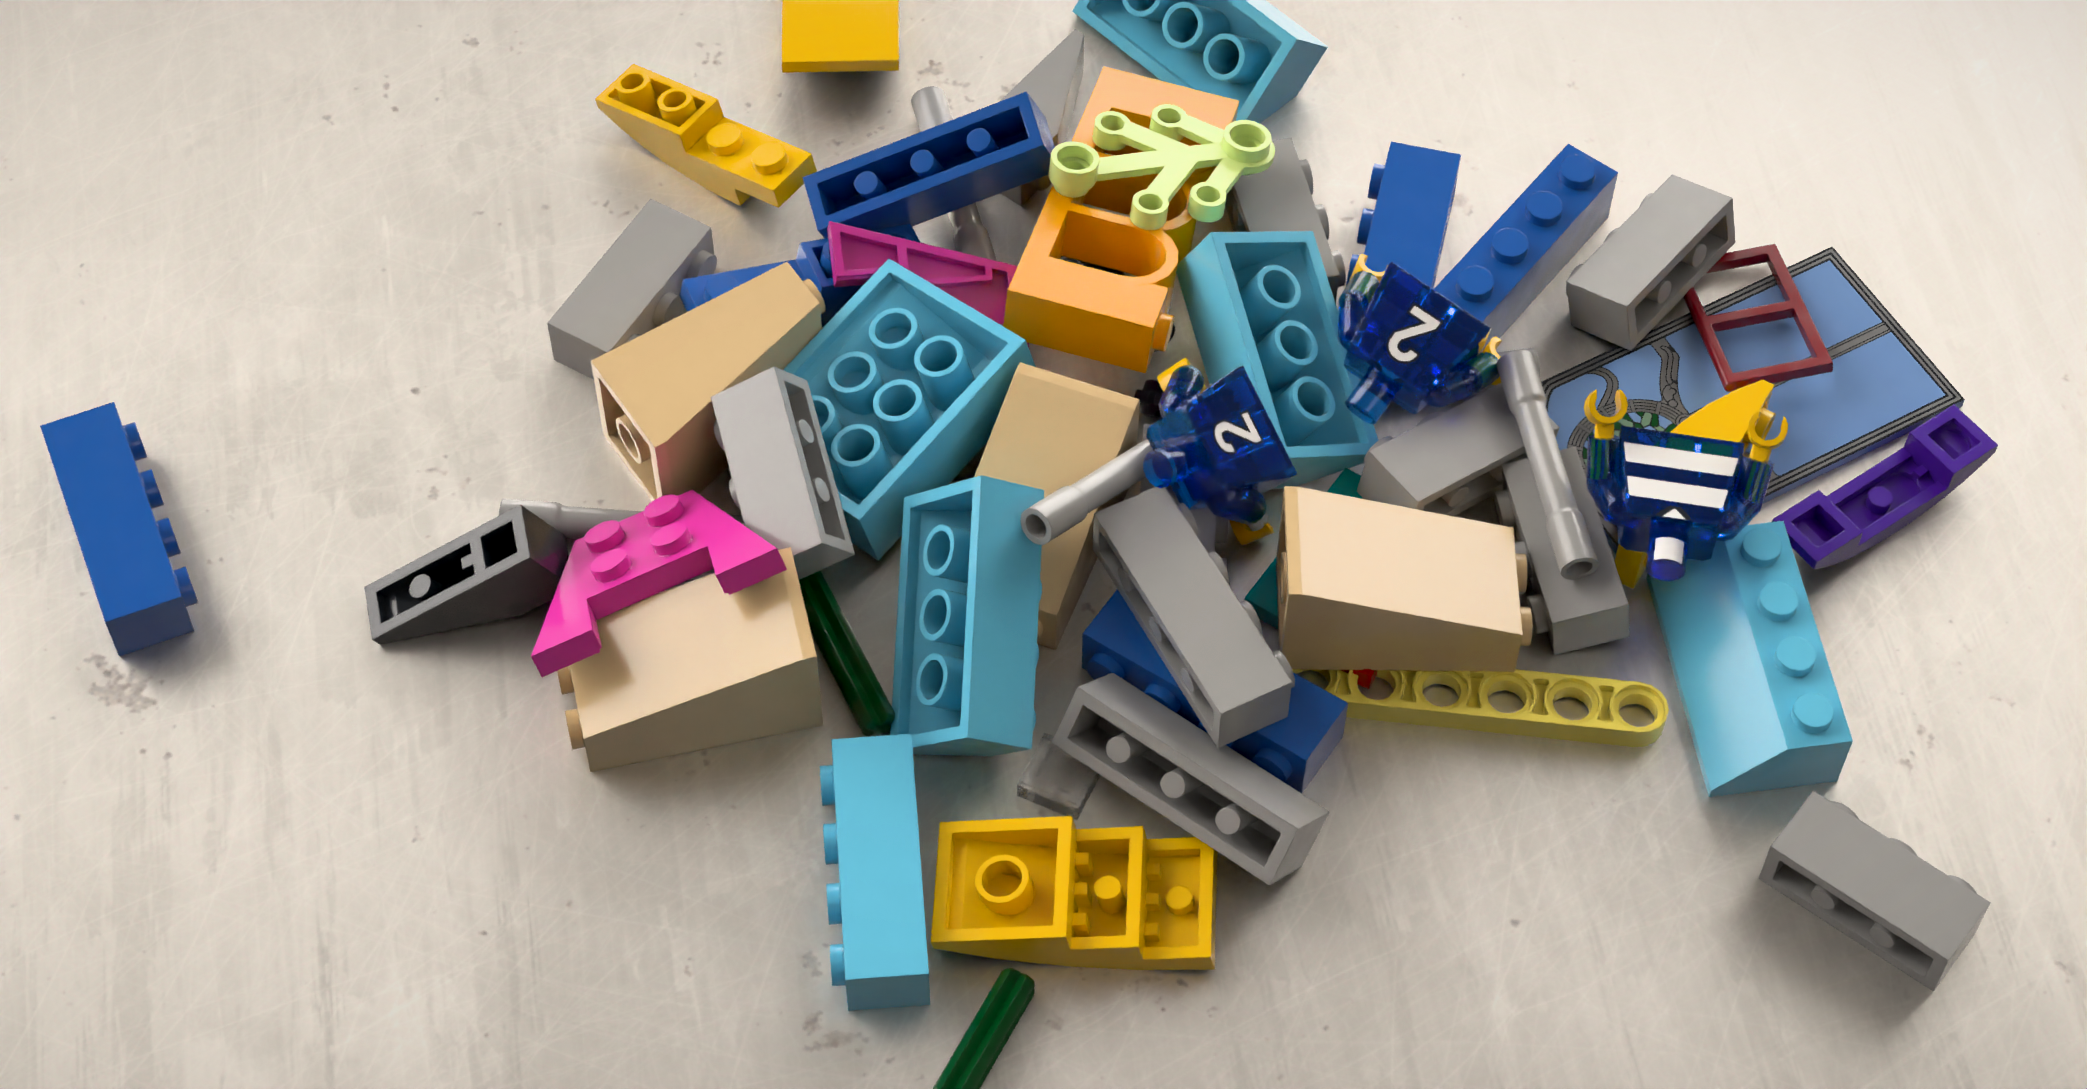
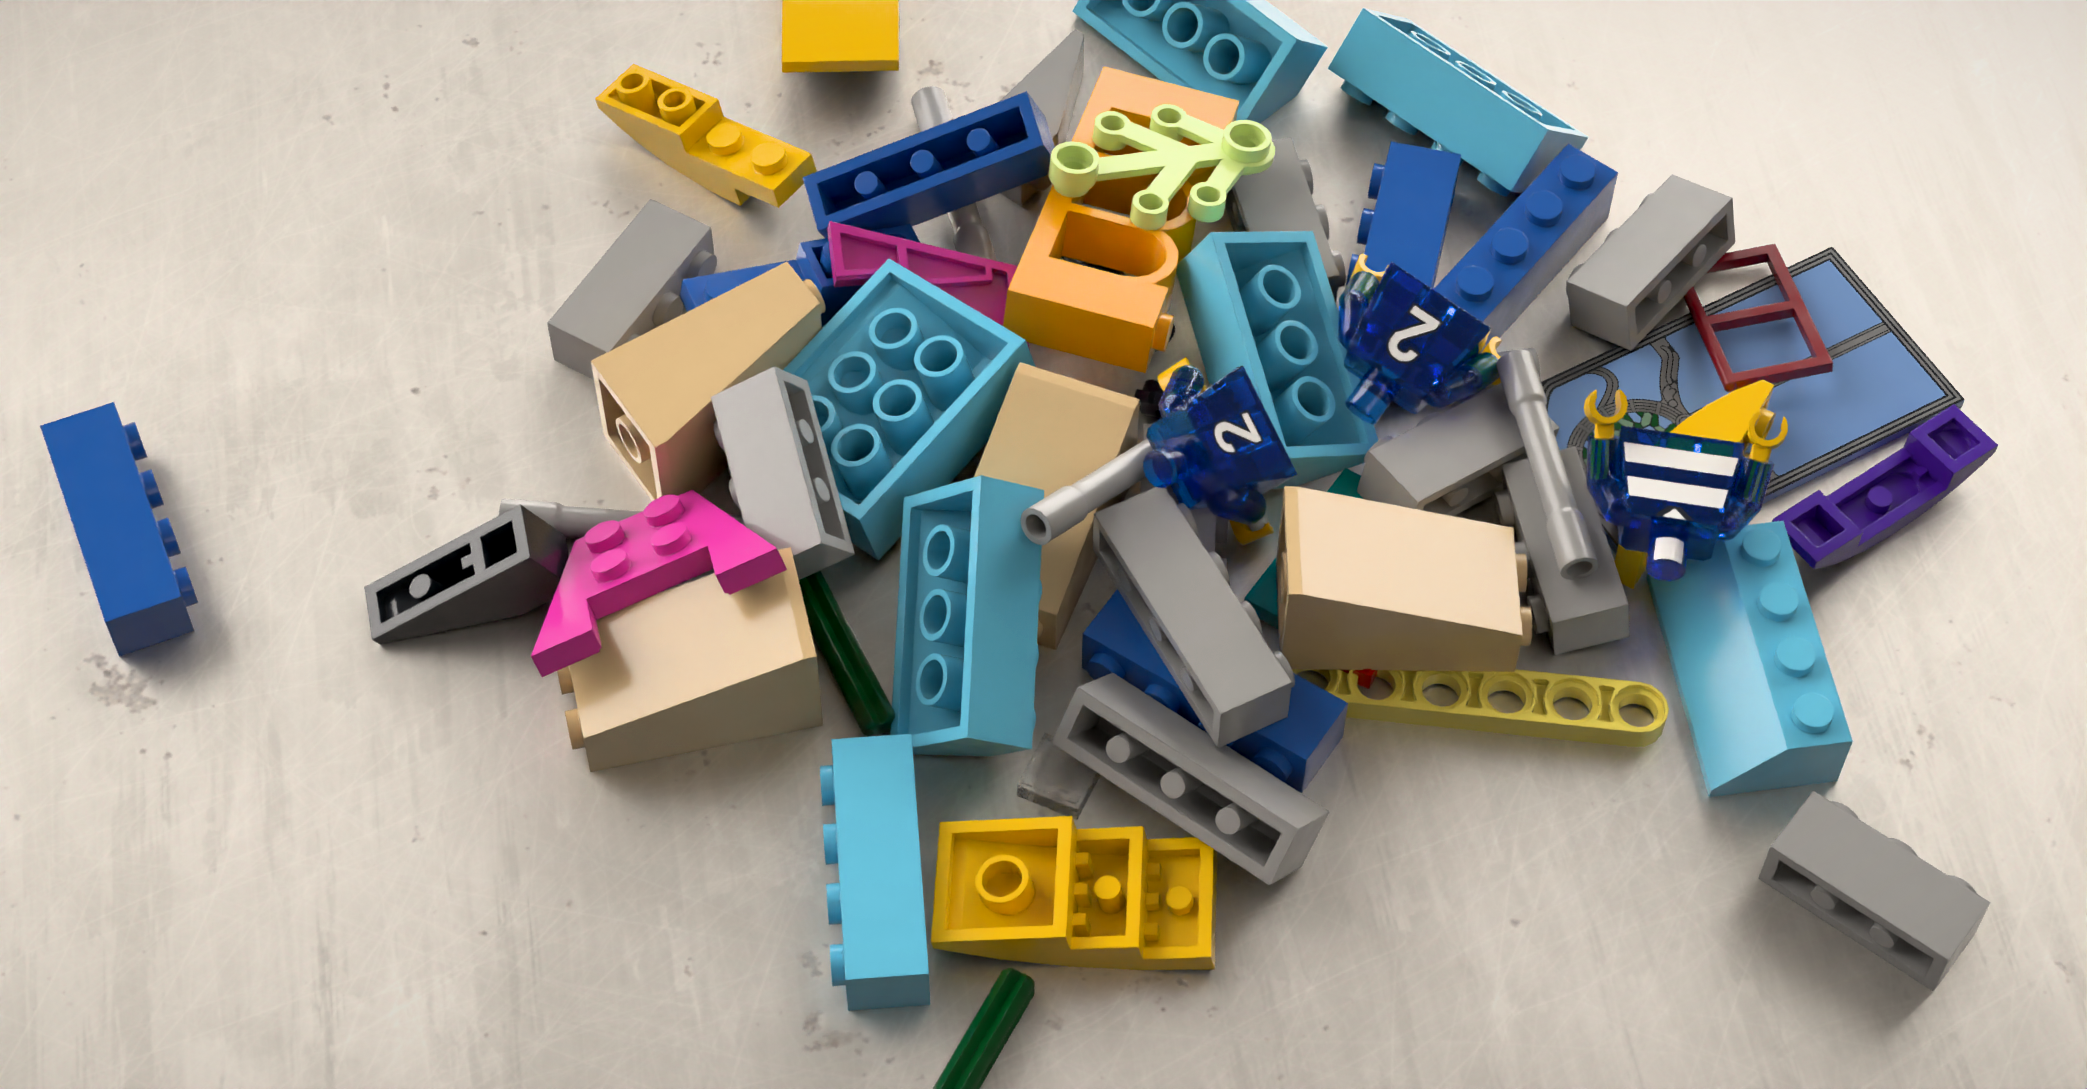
(1450, 101): none -> medium azure slope

